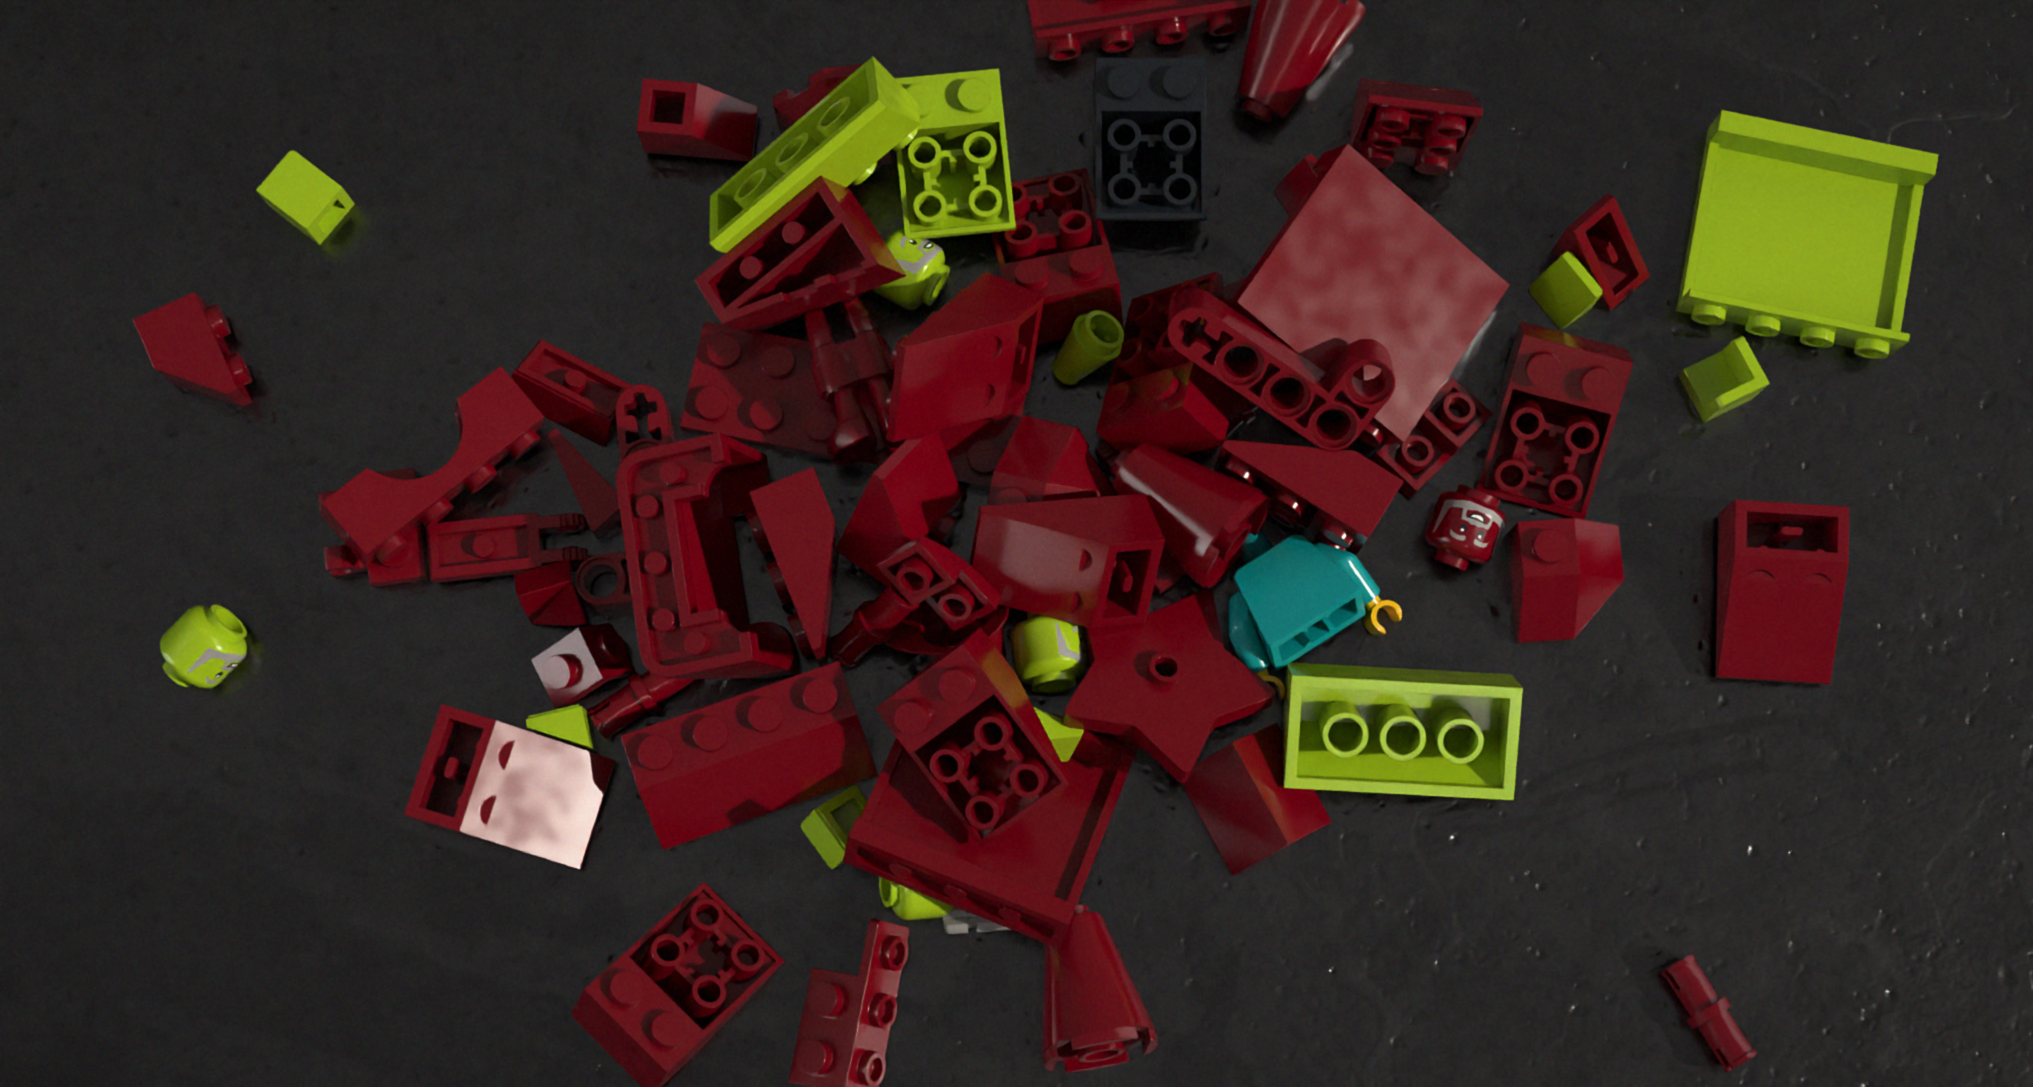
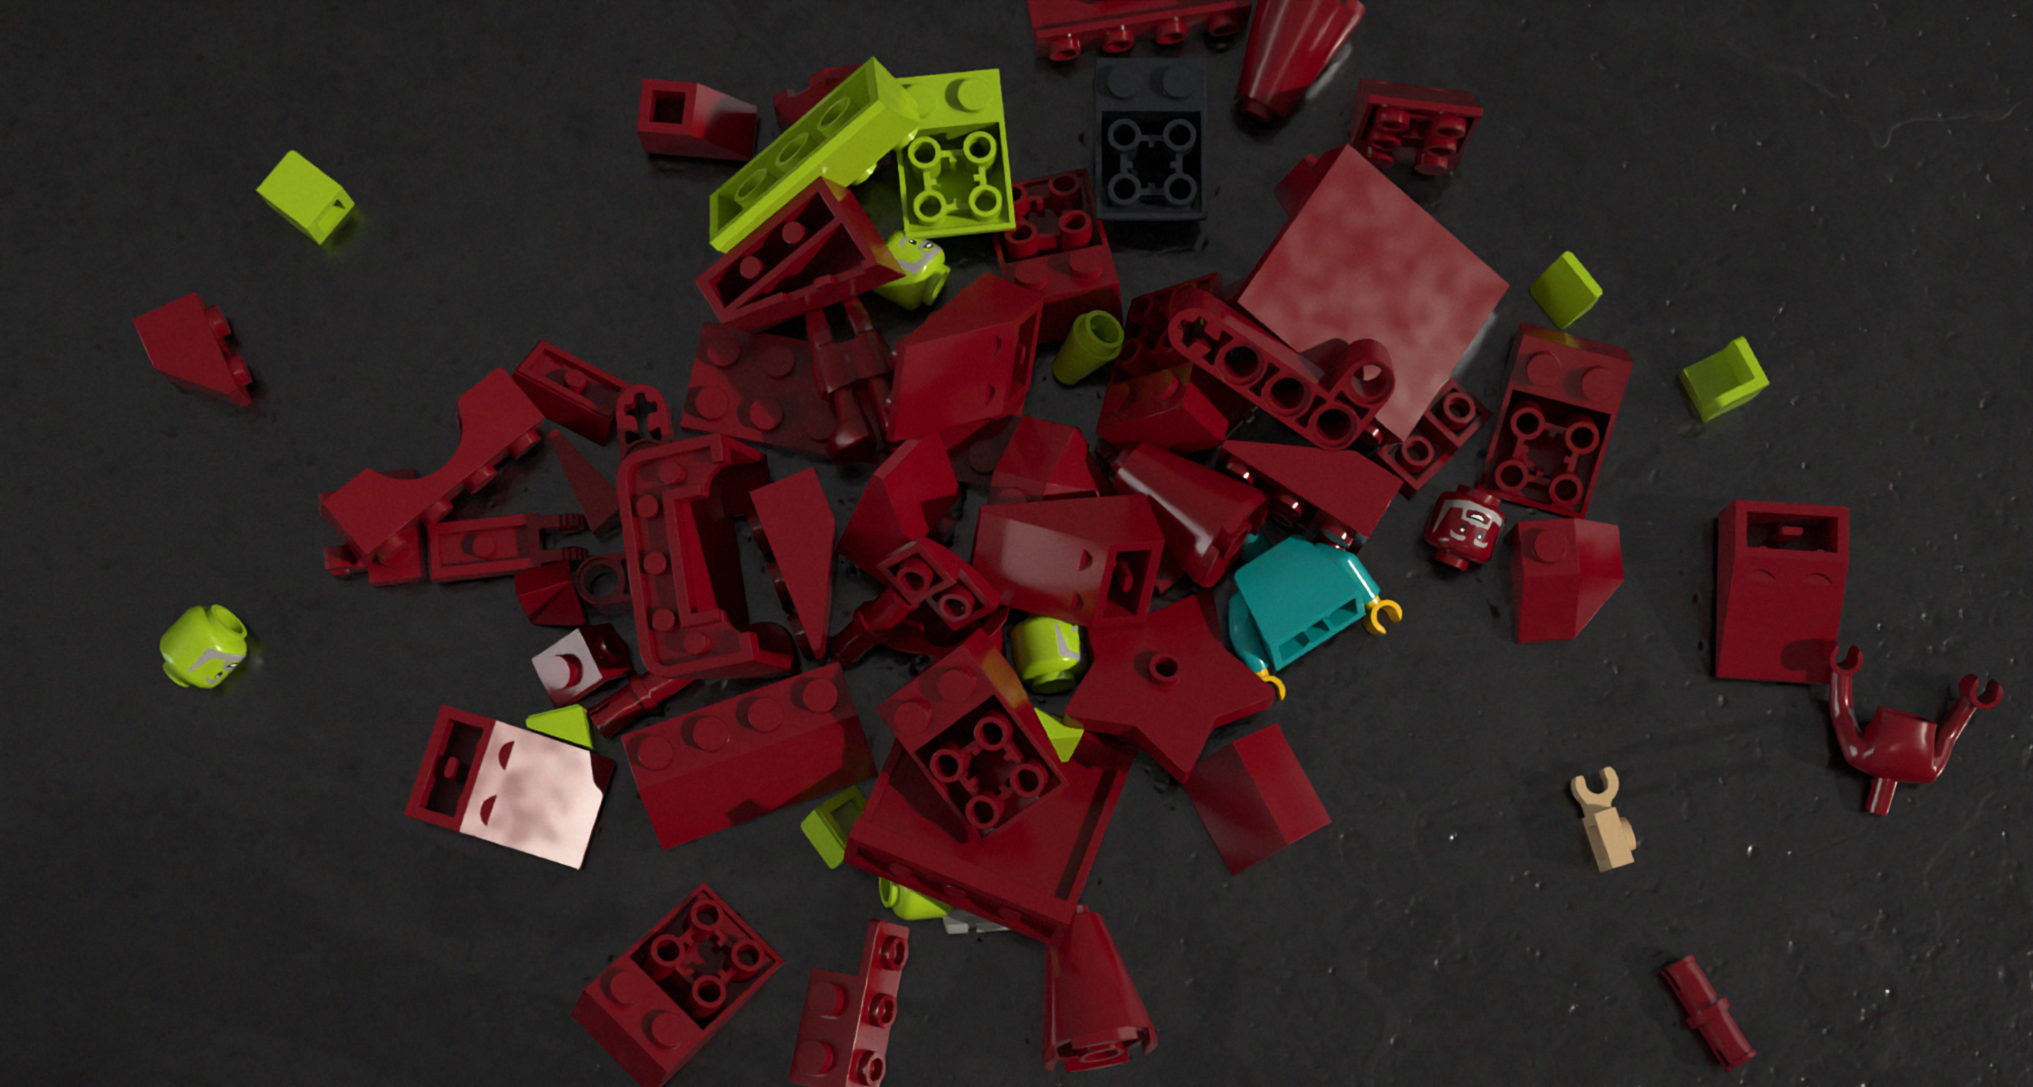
(1401, 731): lime slope -> none
(1605, 250): dark red slope -> none
(1608, 834): none -> tan plate
(1804, 234): lime panel -> none
(1896, 742): none -> dark red piece

